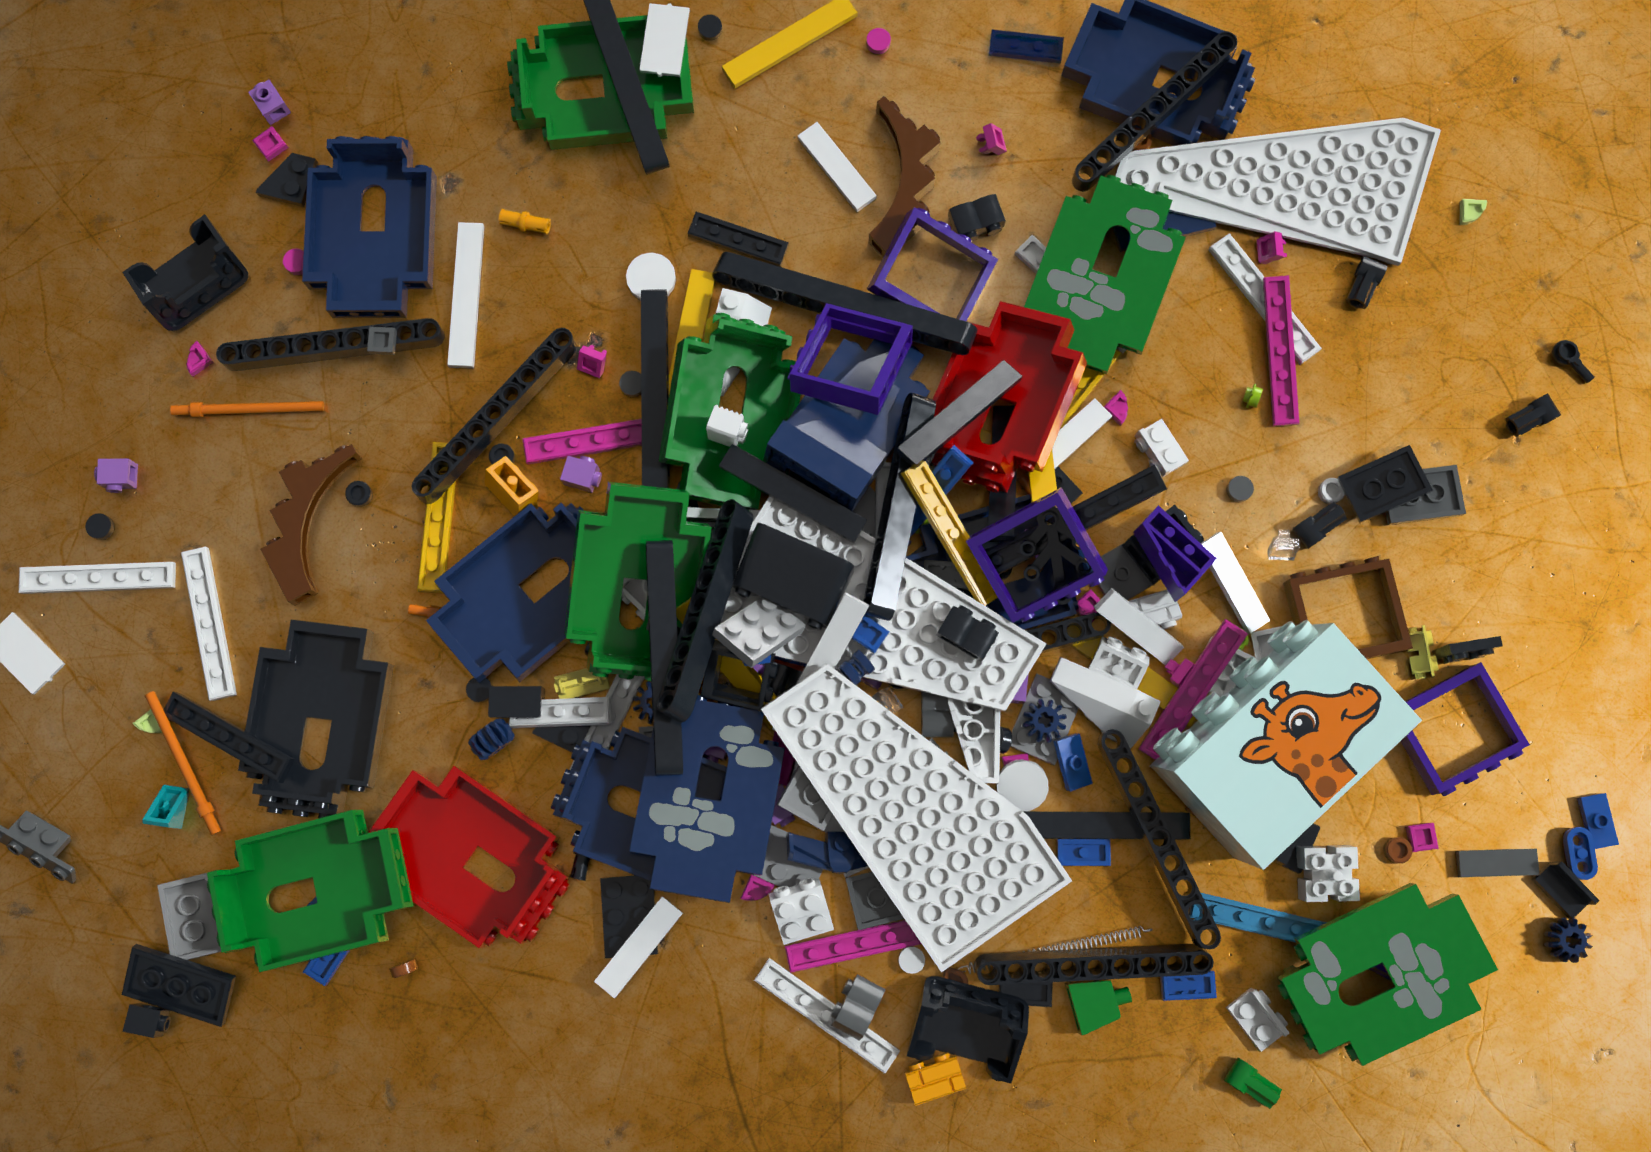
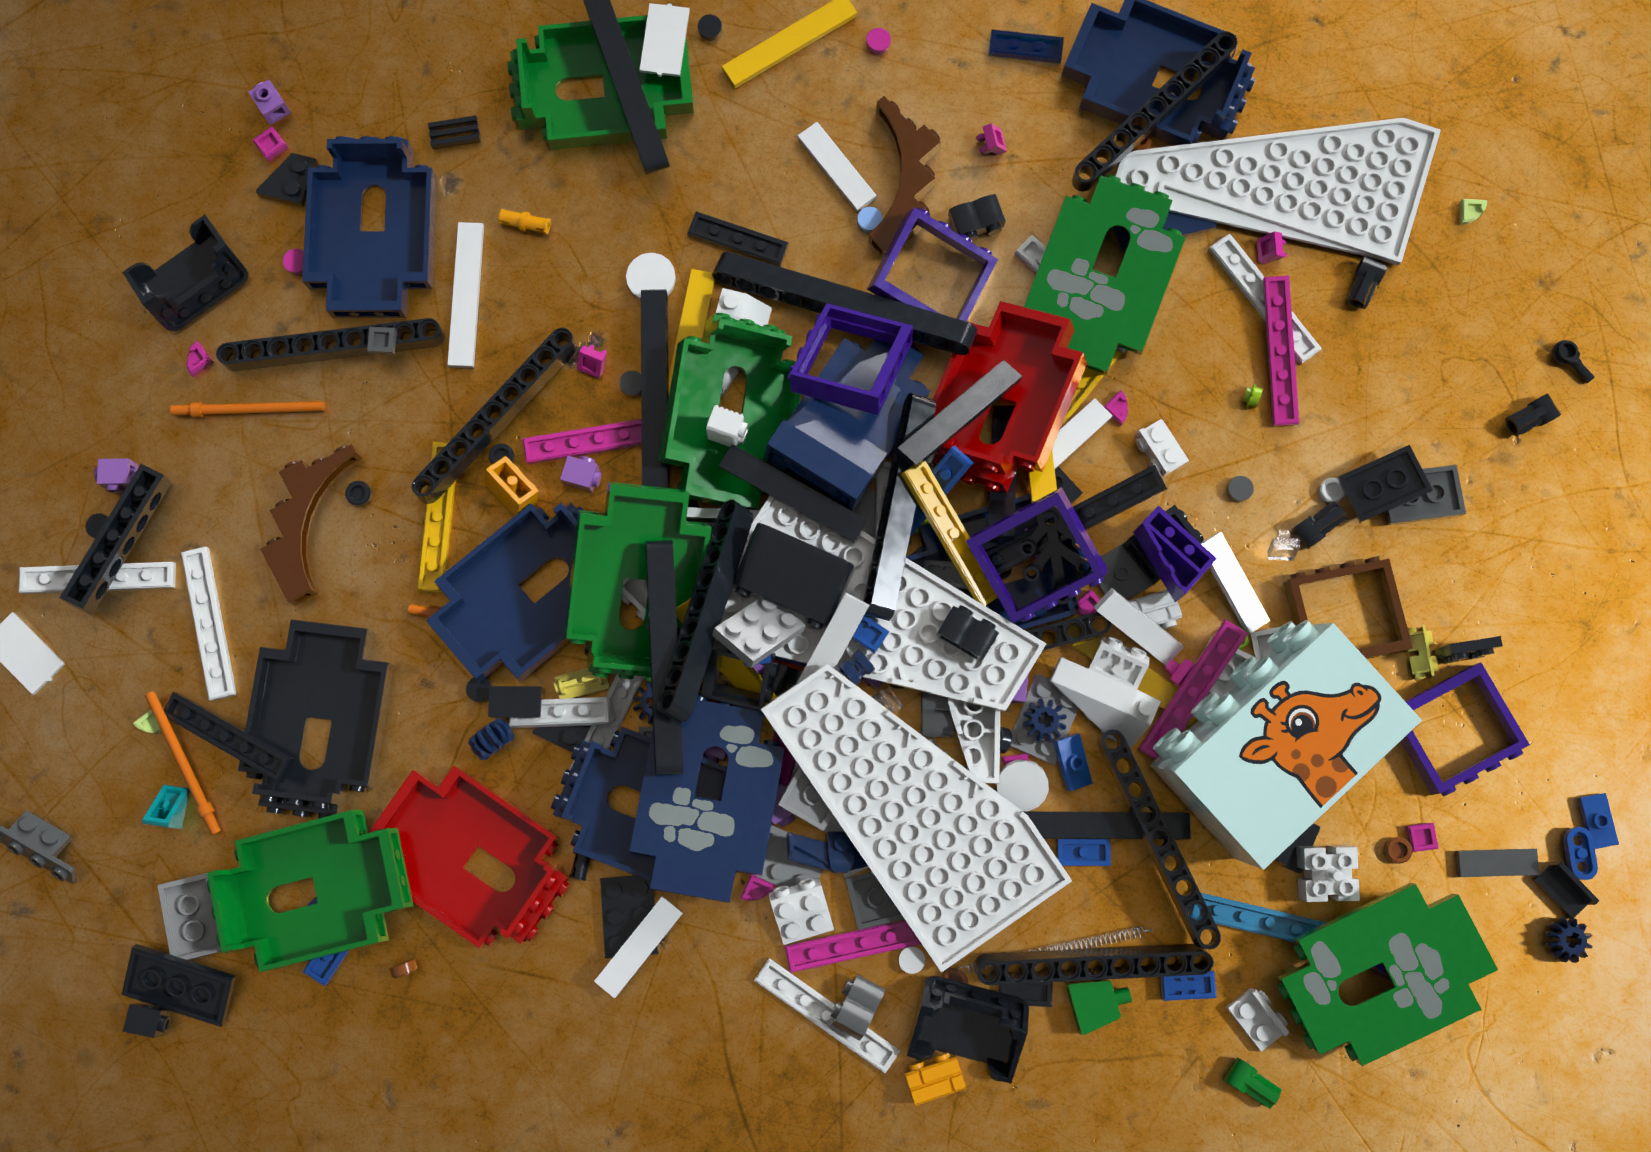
(115, 539): none -> black brick
(453, 123): none -> black tile
(868, 219): none -> light blue tile

